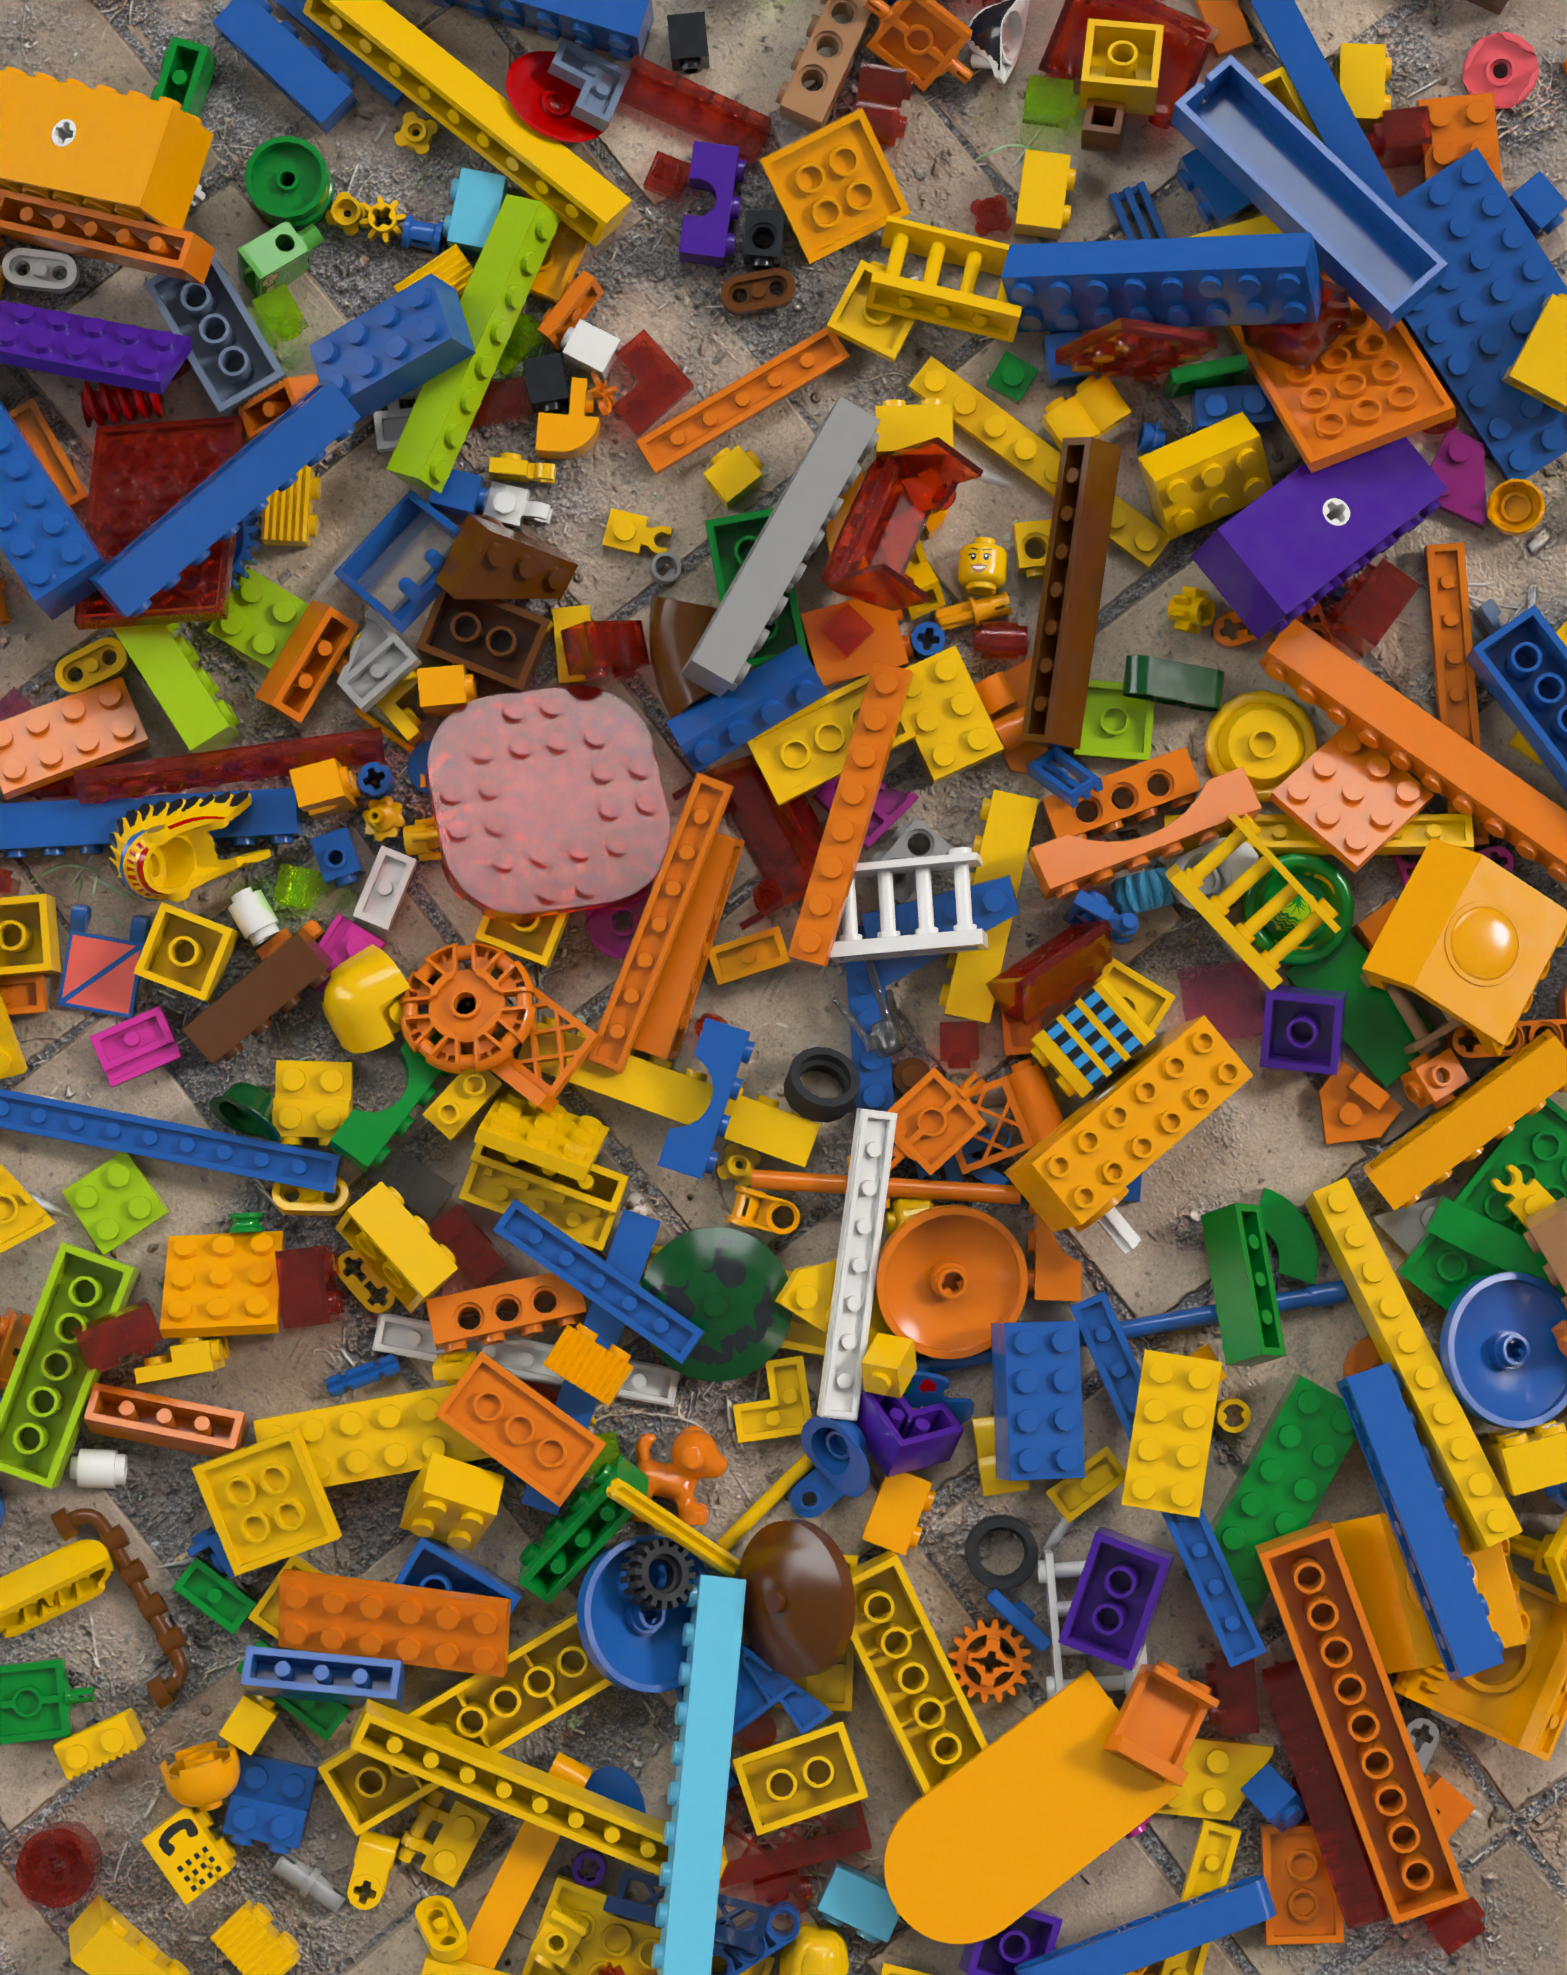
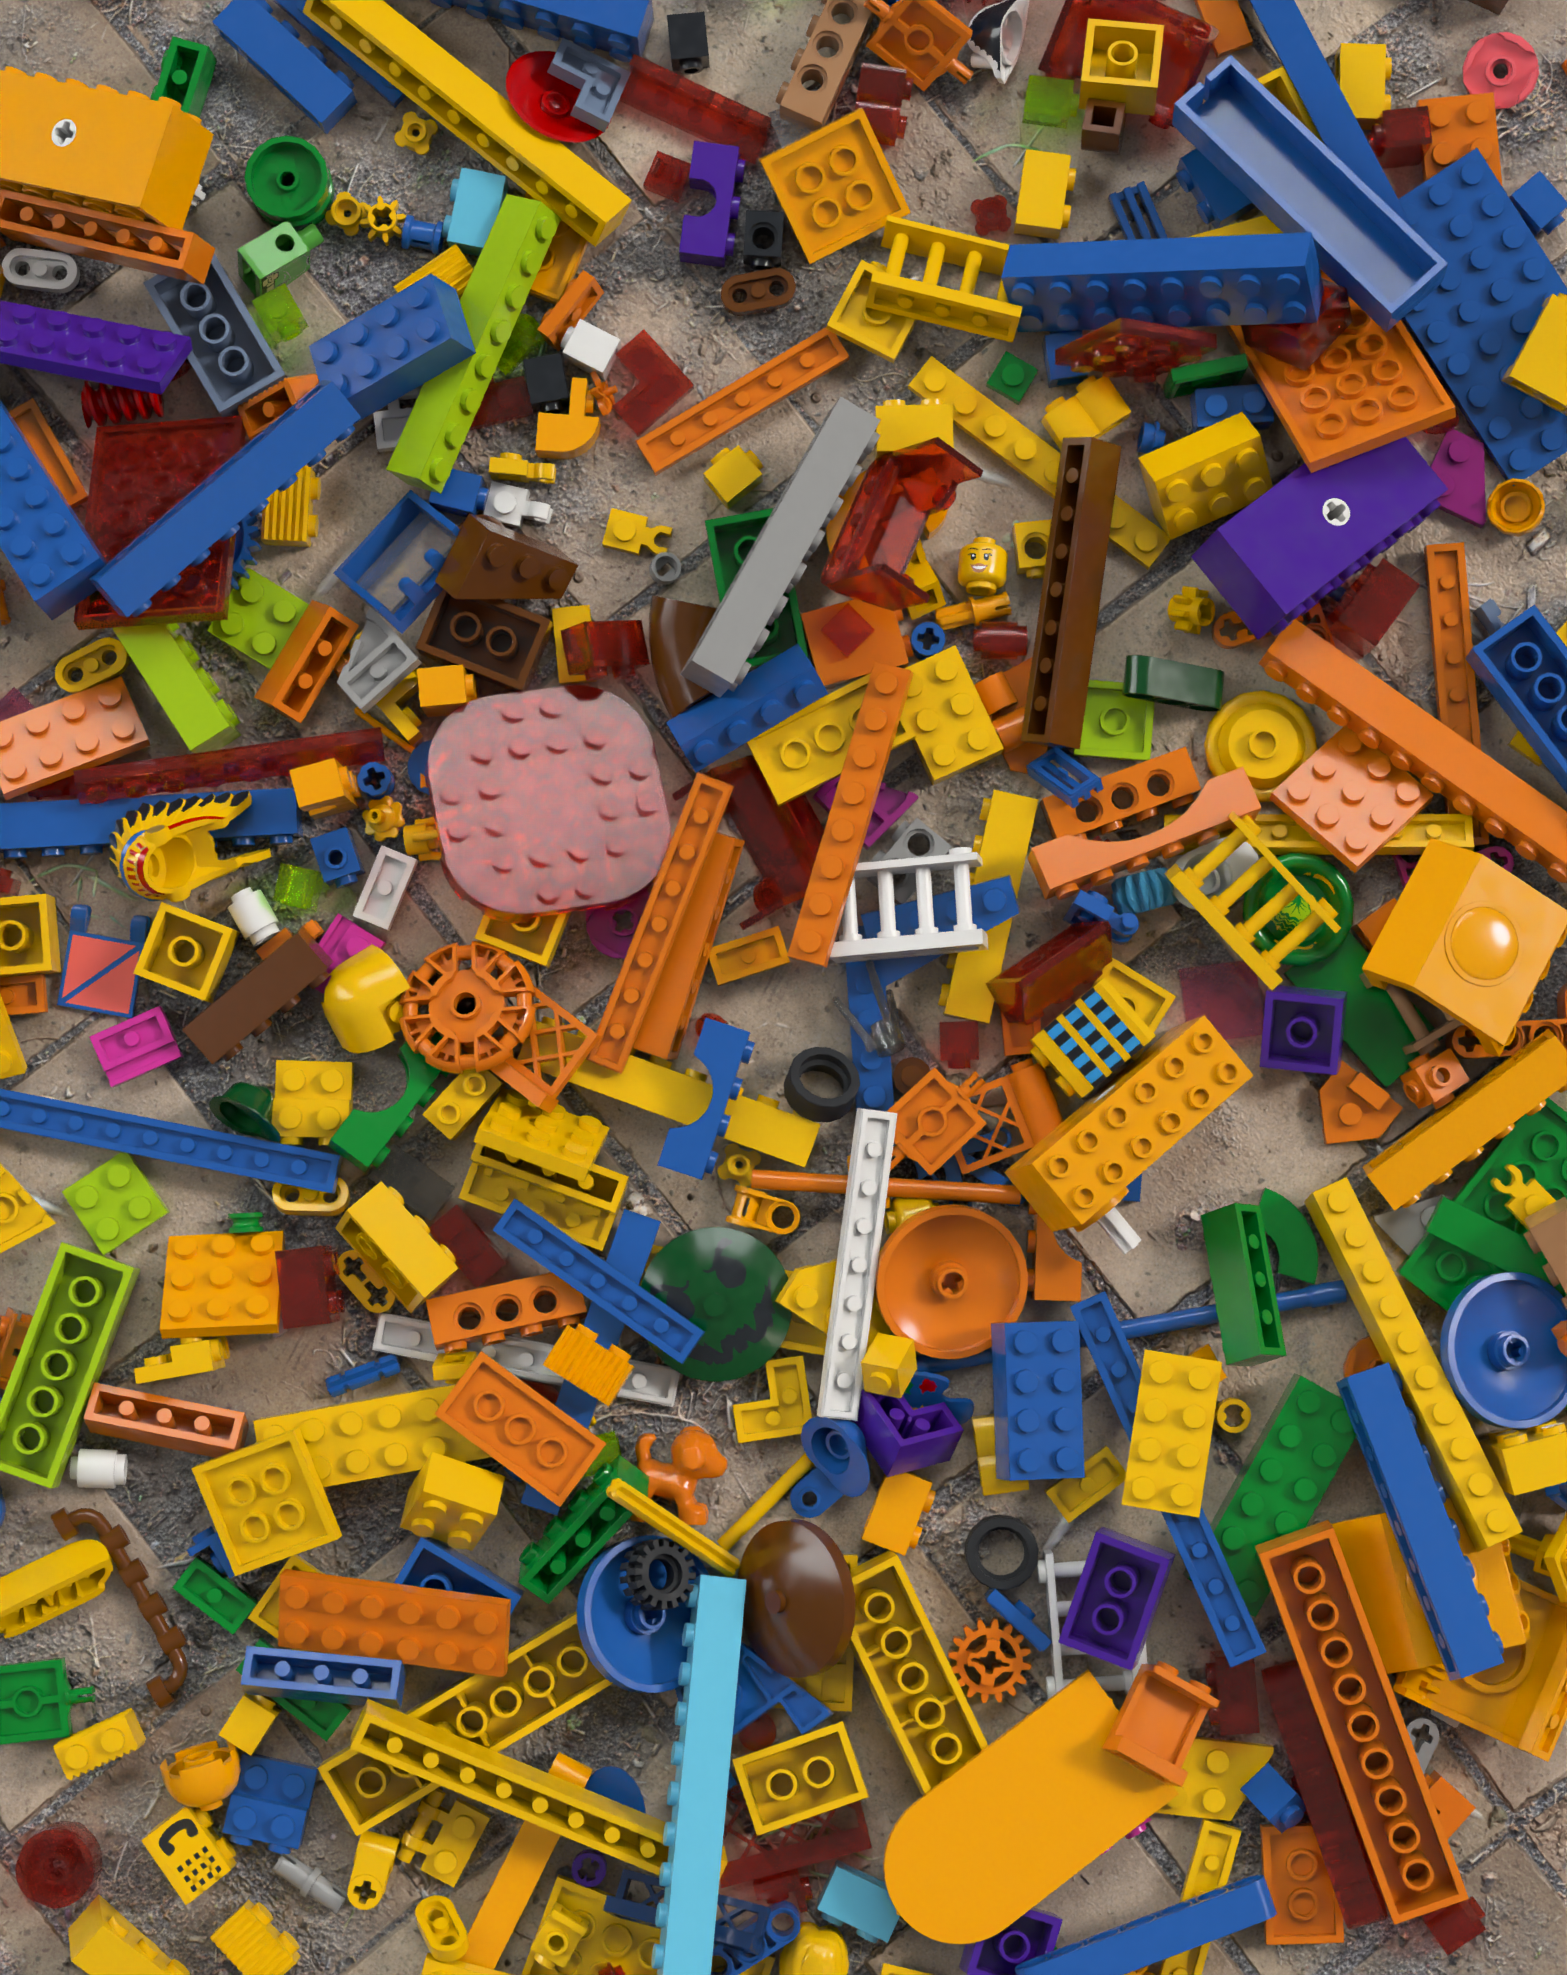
(117, 1335): clear red brick -> none

